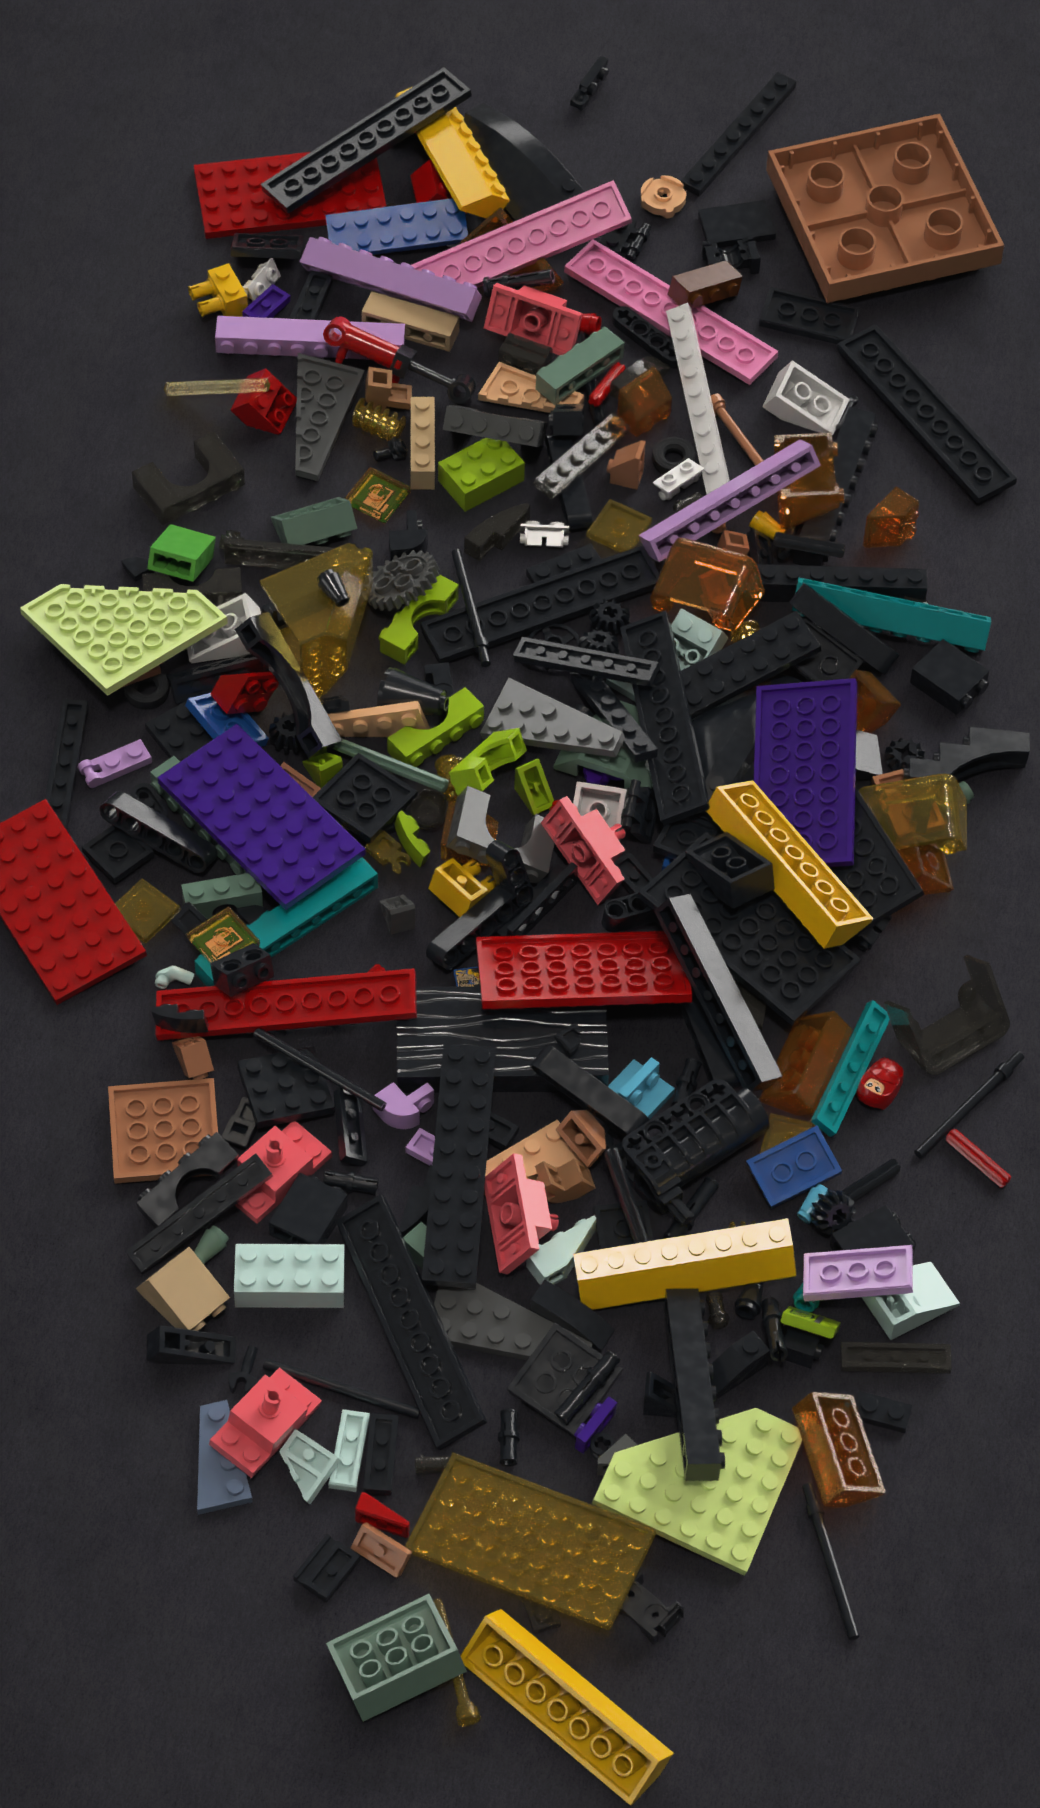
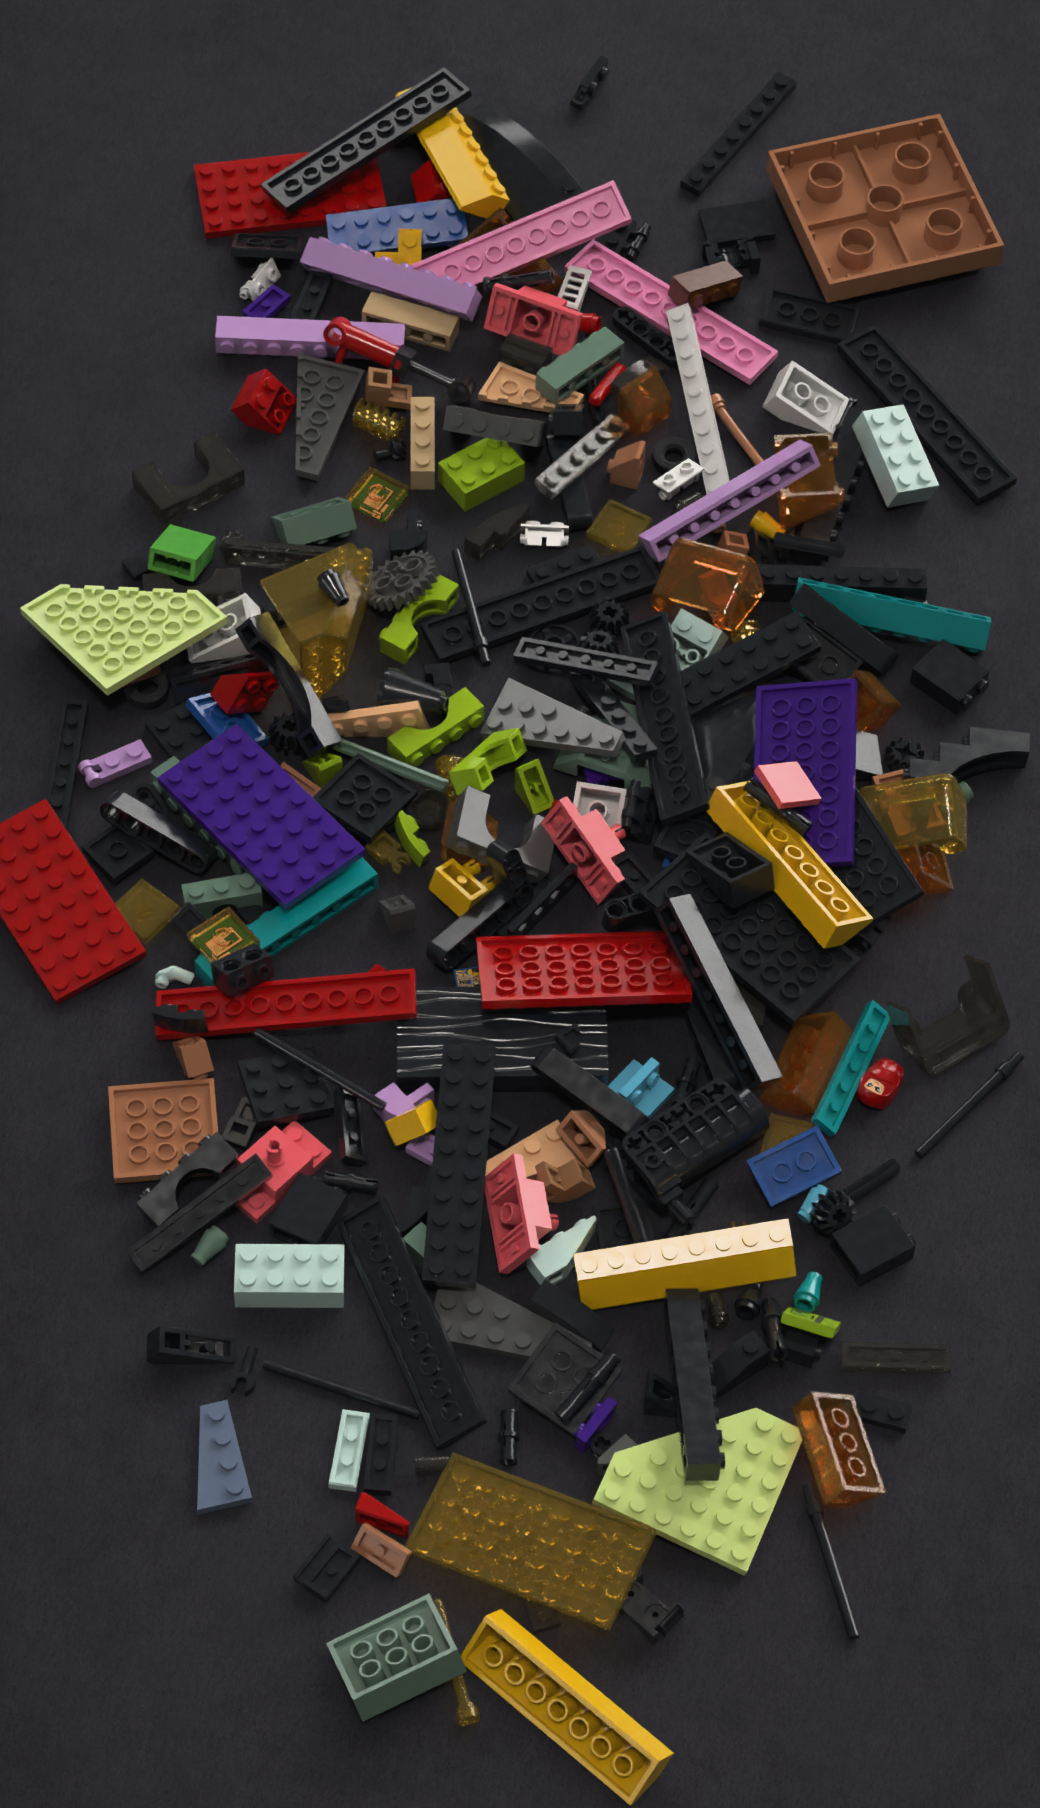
(184, 1292): tan slope -> none
(211, 387): clear yellow axle -> none
(226, 293): yellow brick -> none
(264, 1421): coral brick -> none
(308, 1463): light aqua wing -> none
(408, 247): none -> yellow plate
(412, 1123): none -> yellow slope
(581, 290): none -> white slope
(659, 205): light nougat plate -> none
(787, 785): none -> tile
(789, 815): none -> black pin
(858, 1273): lavender tile -> none
(892, 520): clear orange slope -> none
(895, 455): none -> light aqua brick
(907, 1311): light aqua slope -> none
(978, 1158): red axle -> none

